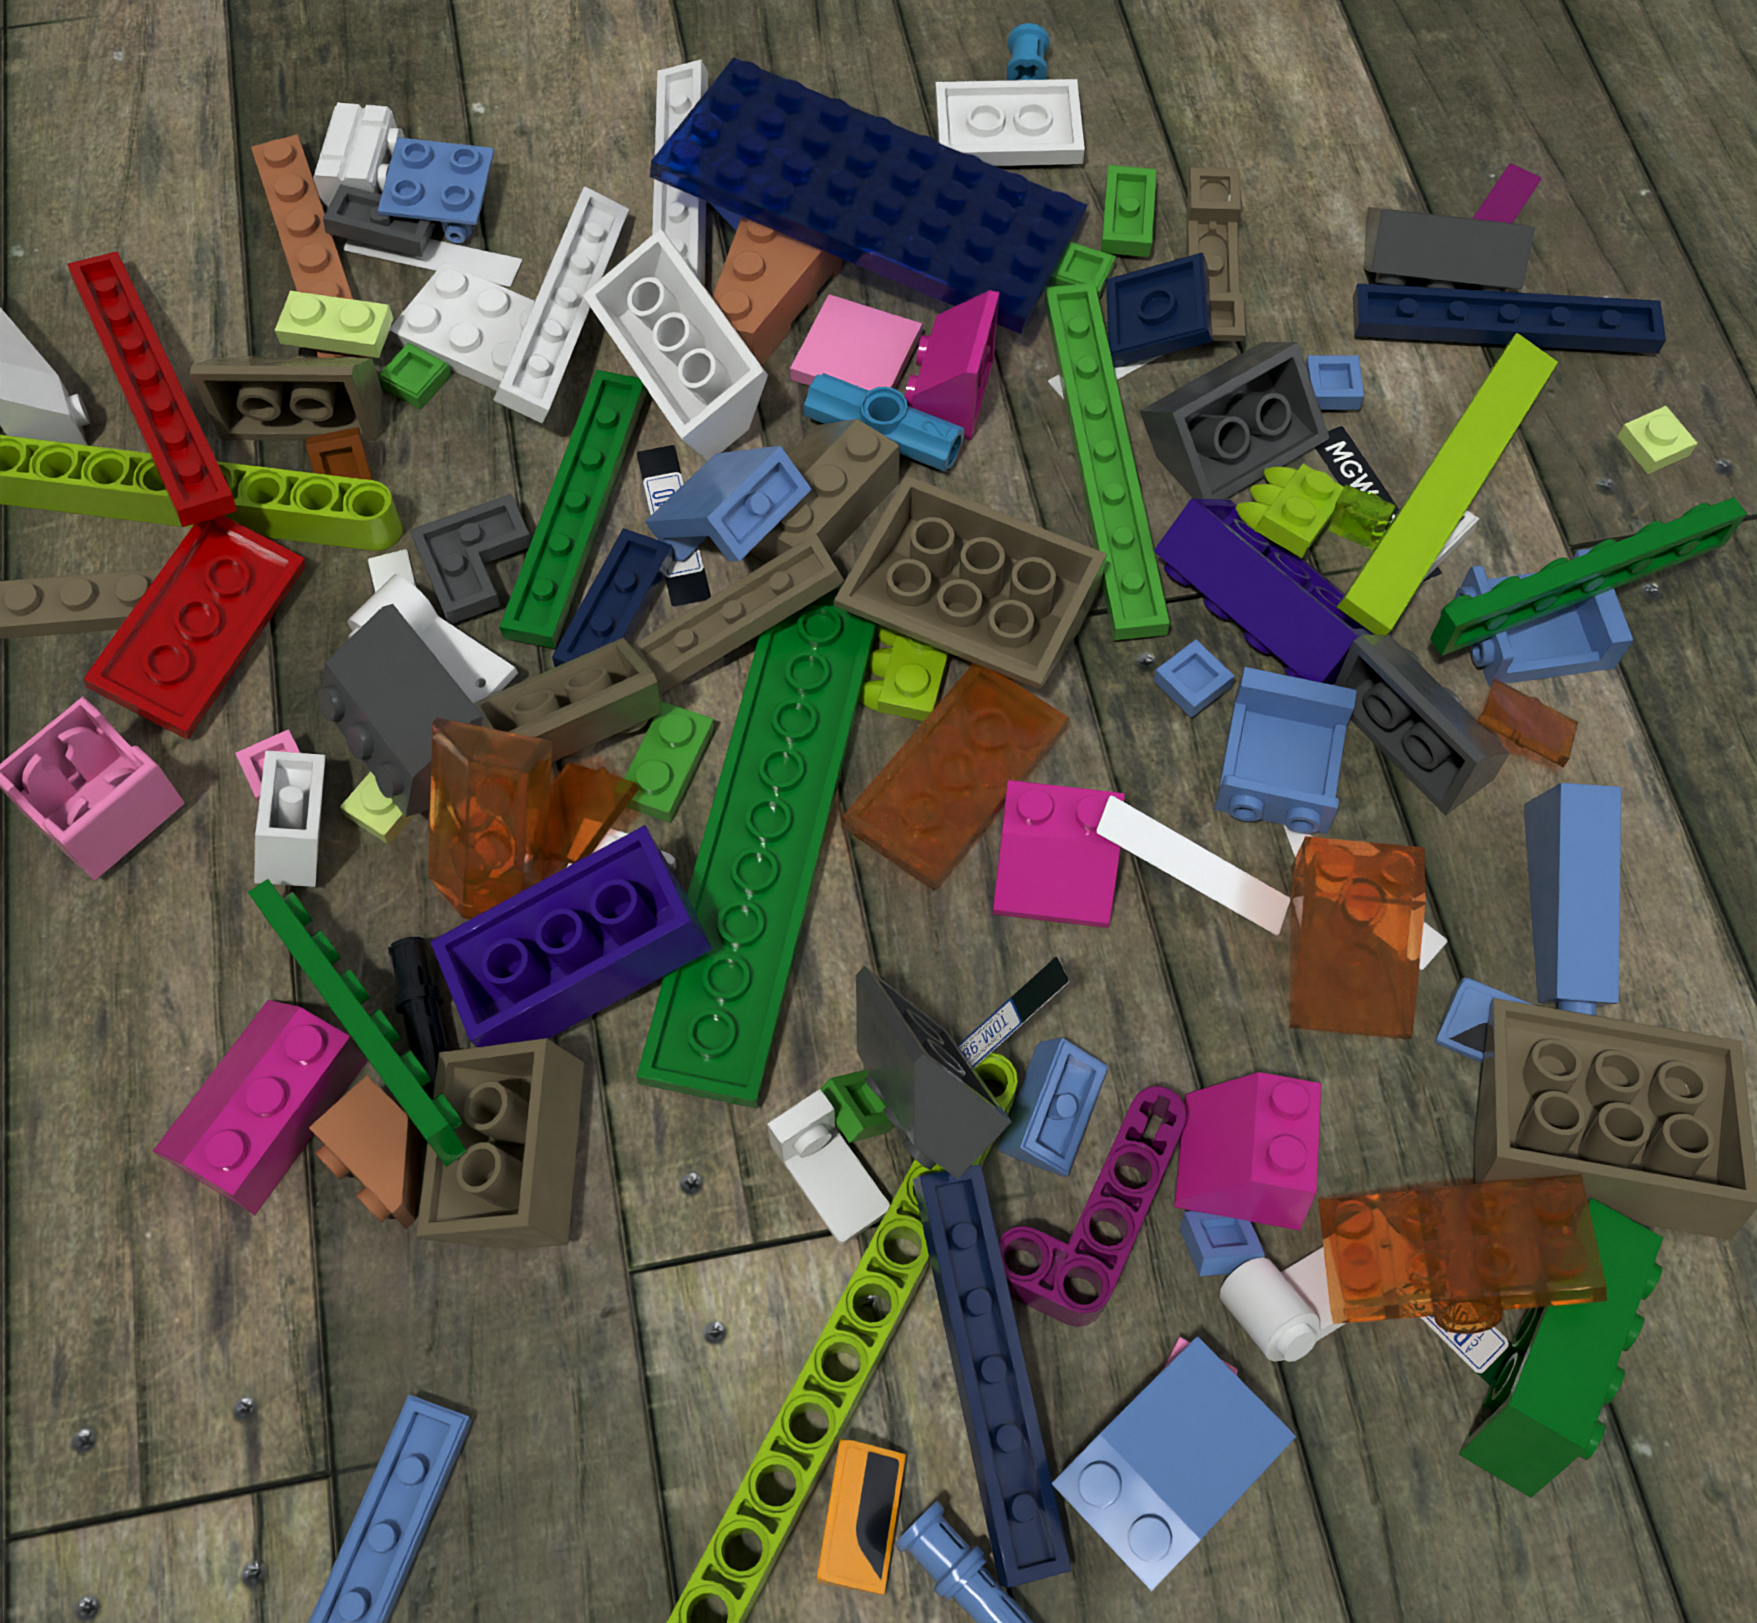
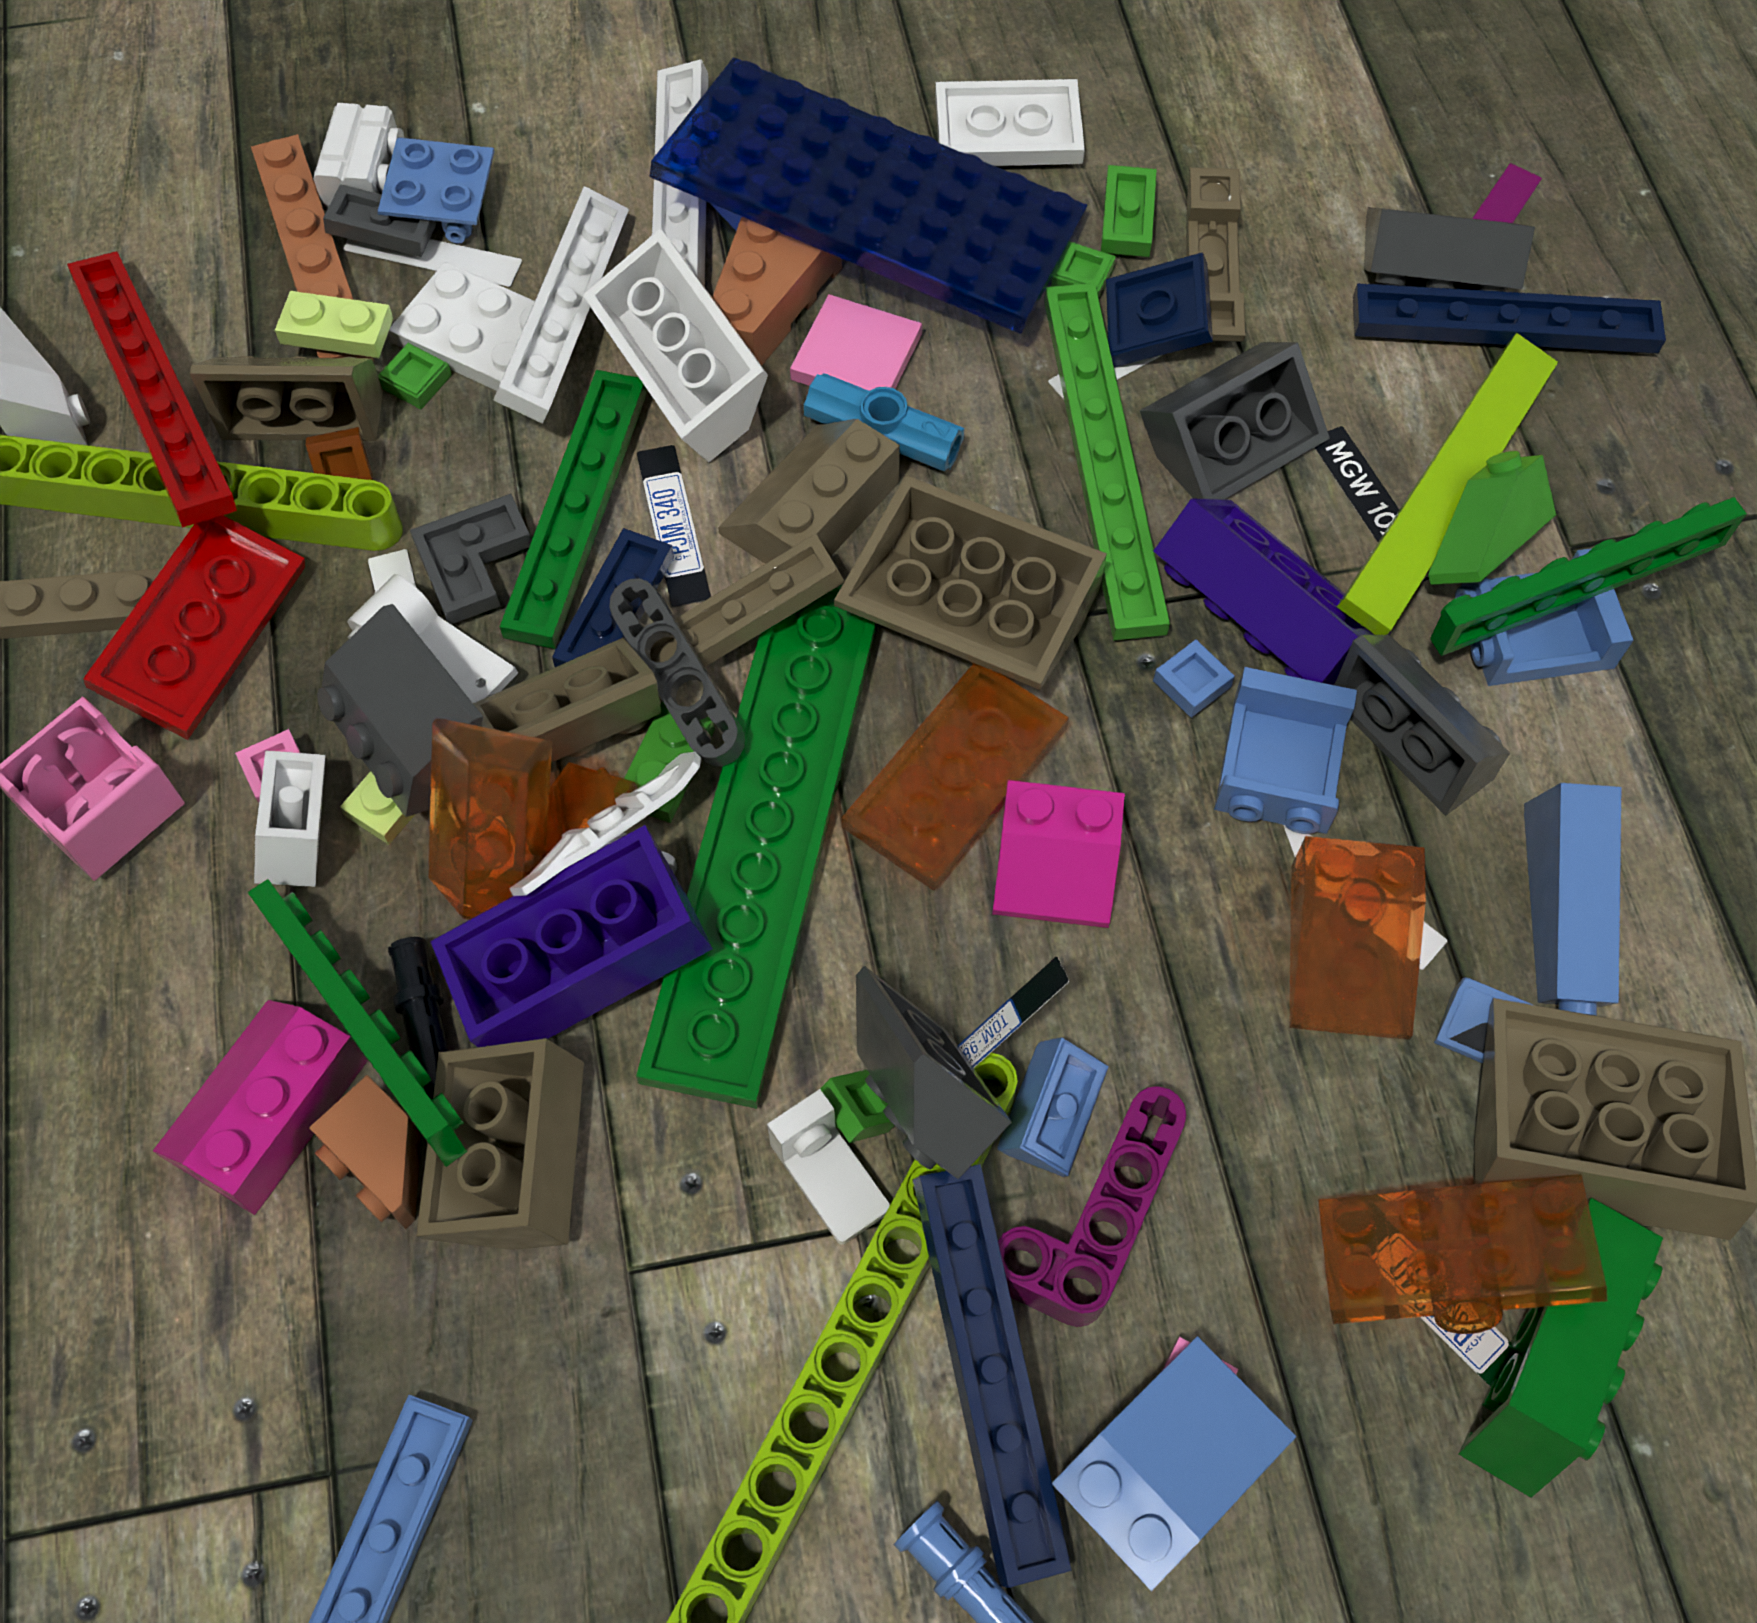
(612, 821): none -> white piece
(673, 673): none -> dark grey beam
(732, 500): medium blue panel -> none
(861, 1517): light orange slope -> none
(910, 675): lime plate -> none
(956, 362): dark pink slope -> none
(1027, 49): dark azure bush -> none
(1193, 865): white sticker -> none
(1219, 1242): medium blue plate -> none
(1251, 1150): dark pink slope -> none
(1281, 1309): white door -> none
(1291, 506): lime plate -> none
(1336, 381): medium blue plate -> none
(1361, 516): clear neon green plate -> none
(1494, 518): none -> bright green slope
(1528, 722): clear orange piece -> none
(1657, 439): yellowish green plate -> none

